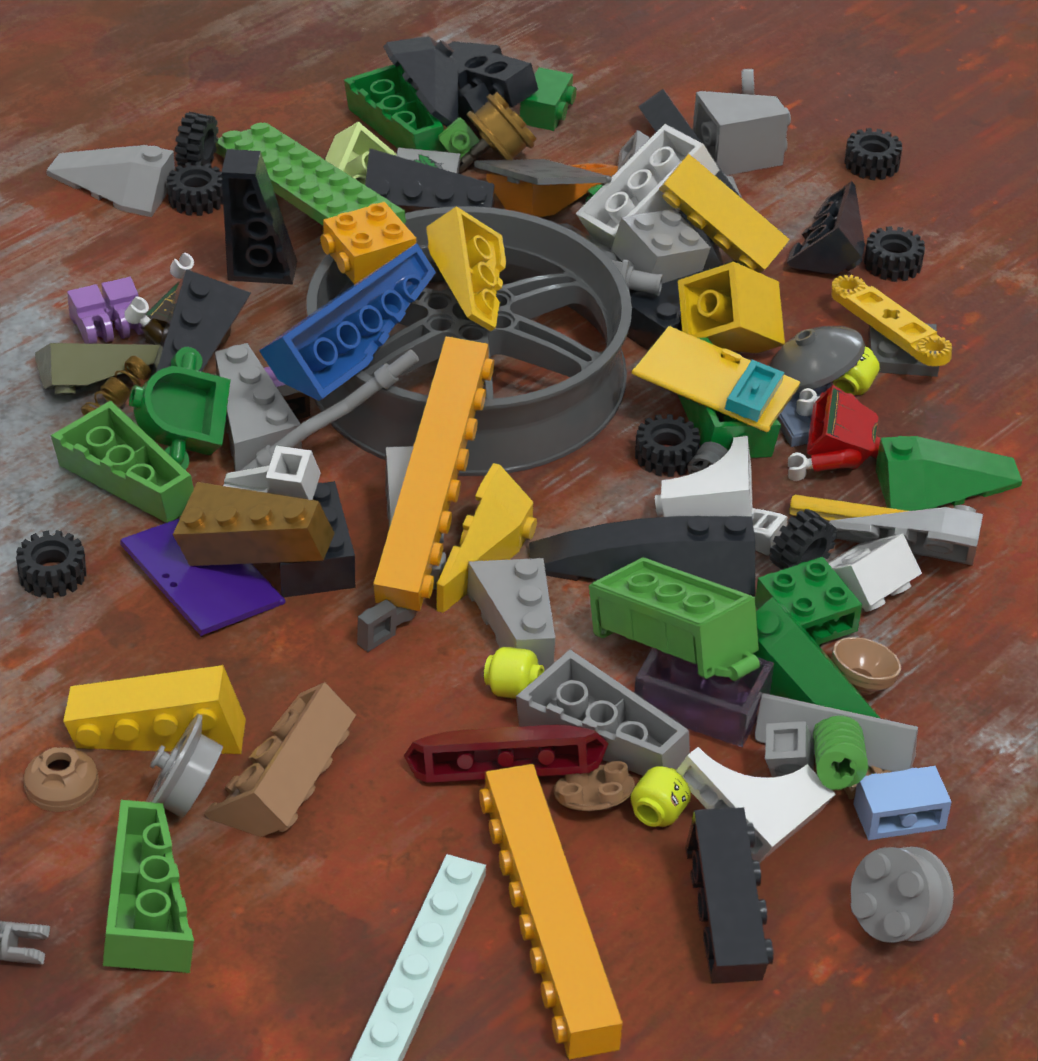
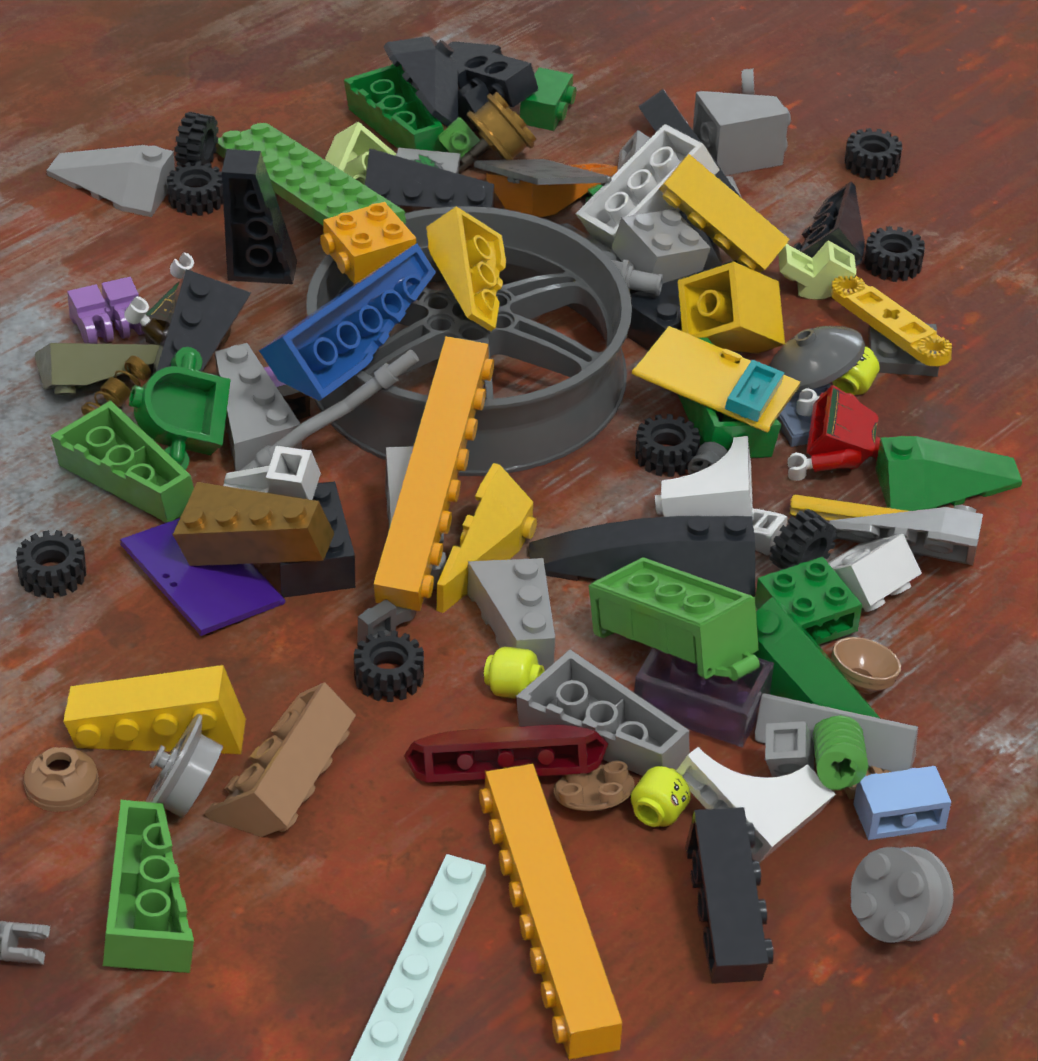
(389, 681): none -> black tyre
(816, 274): none -> yellowish green brick

